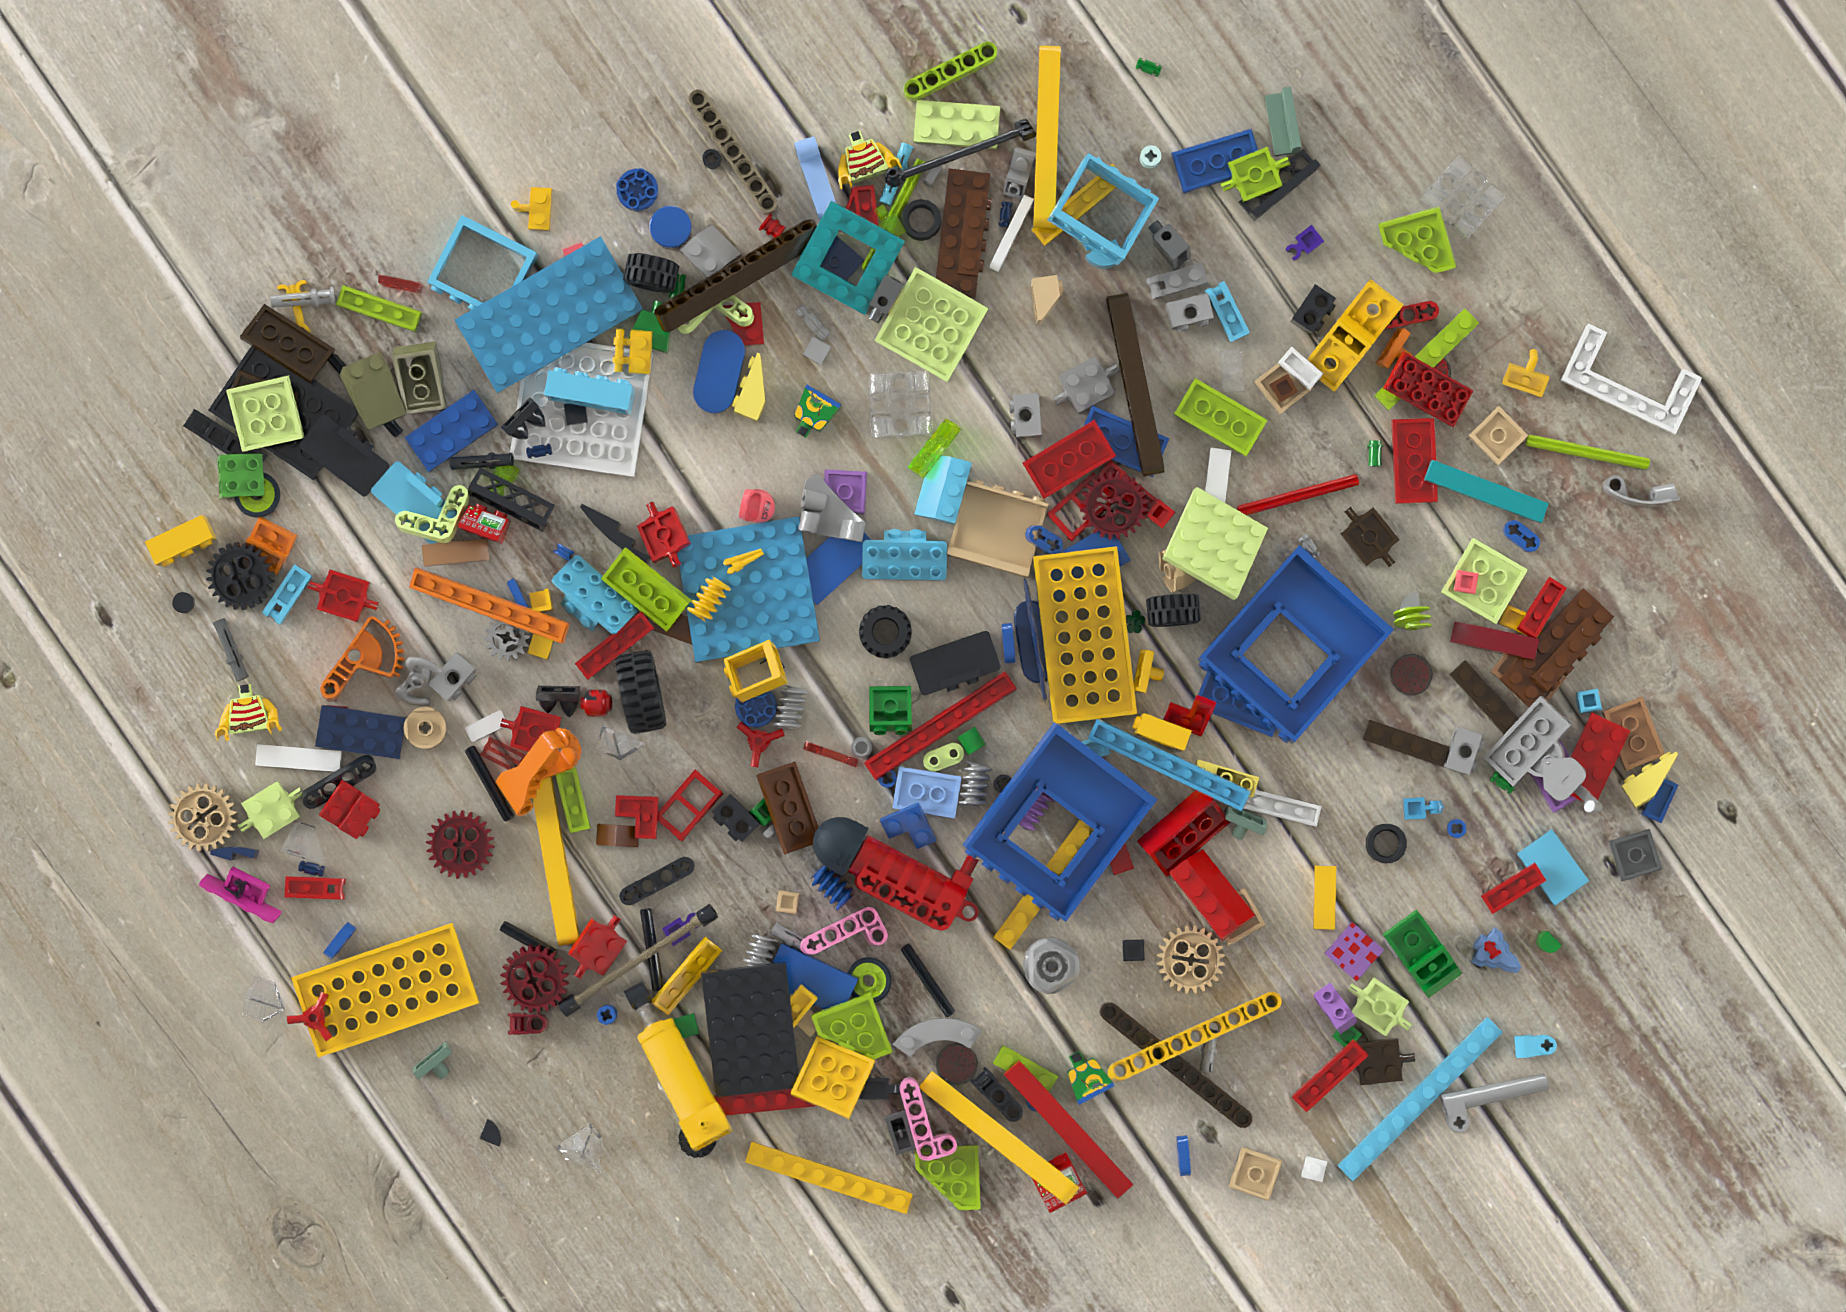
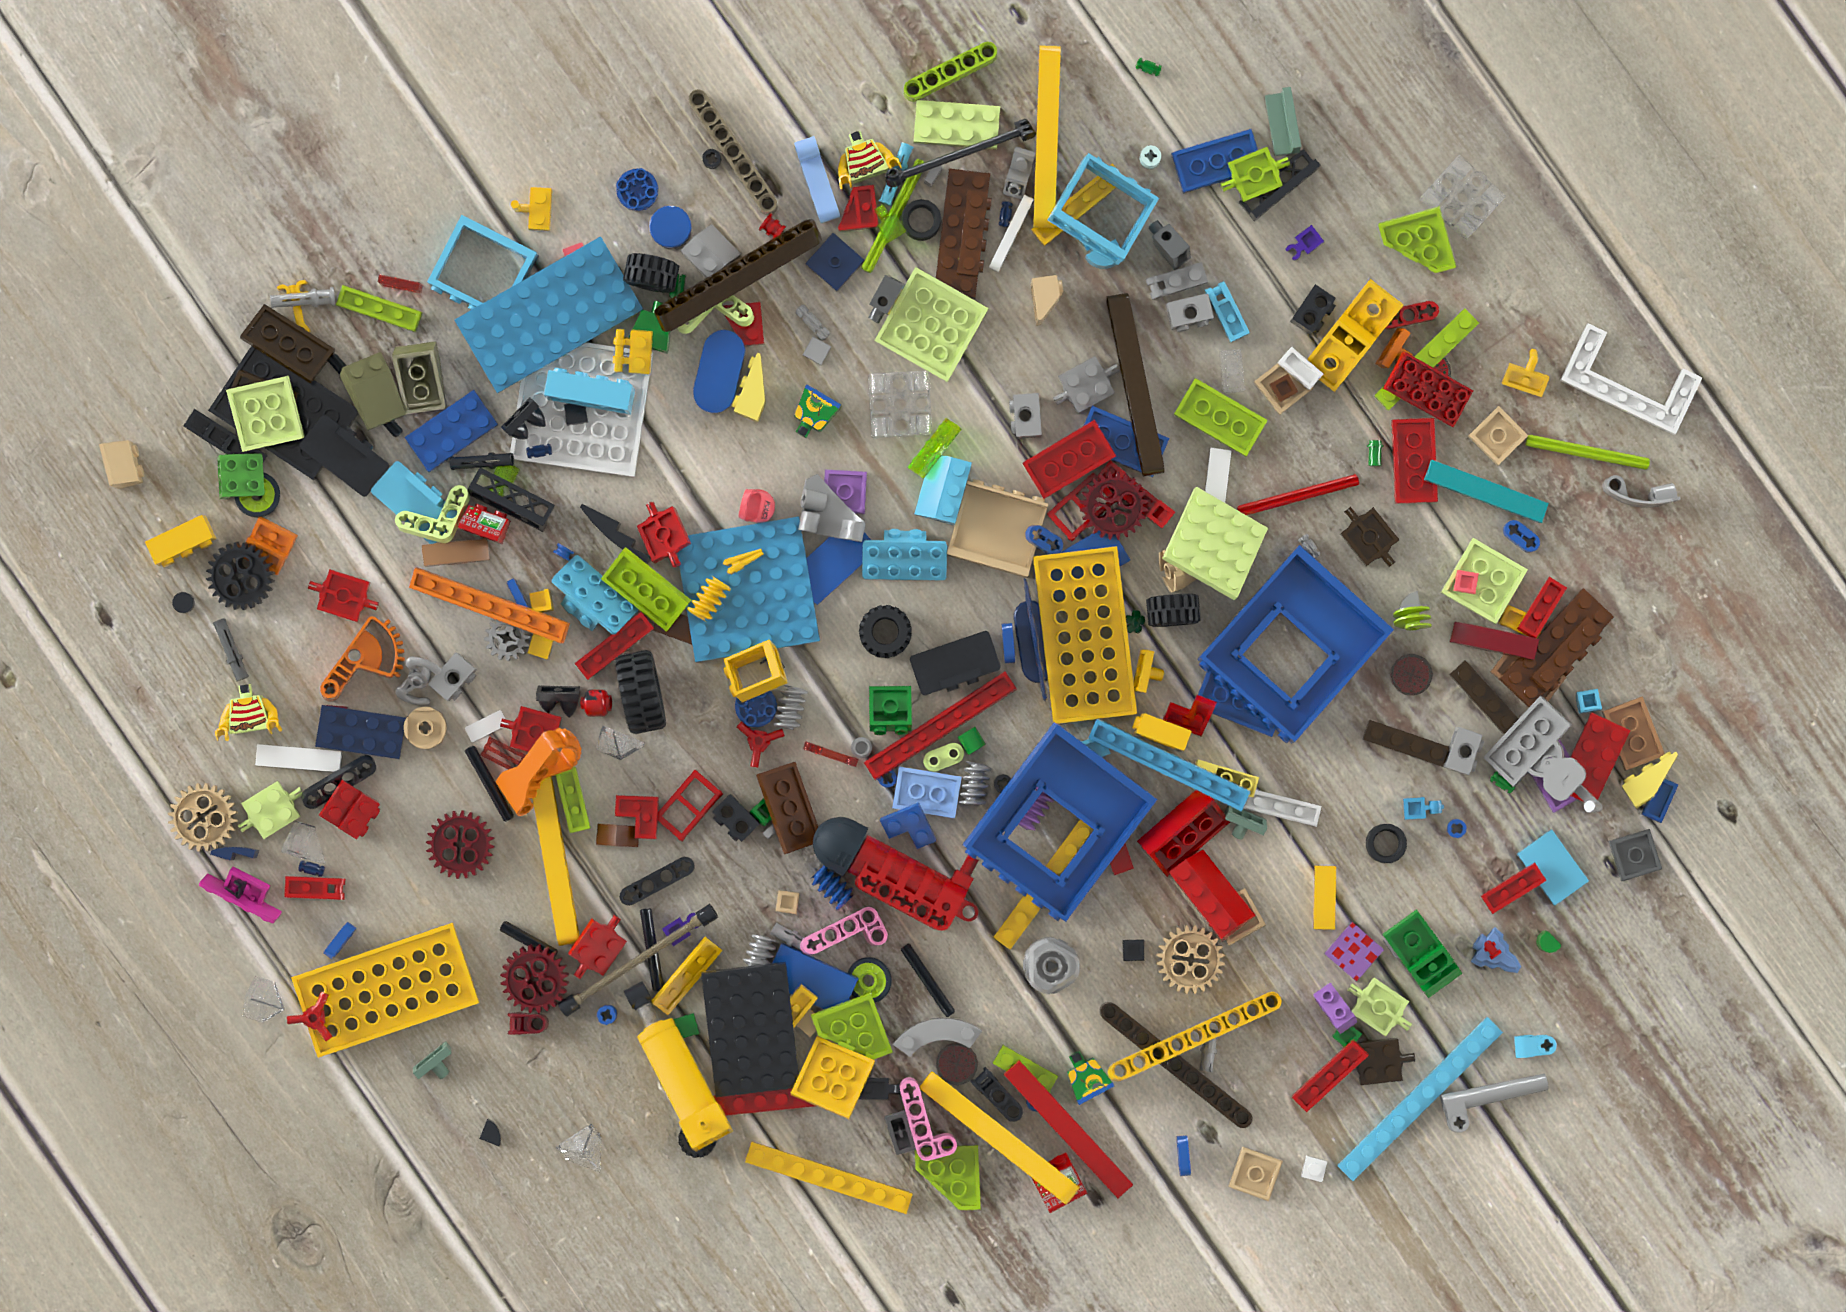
(121, 463): none -> tan slope
(287, 594): medium azure plate -> none
(836, 219): teal plate -> none

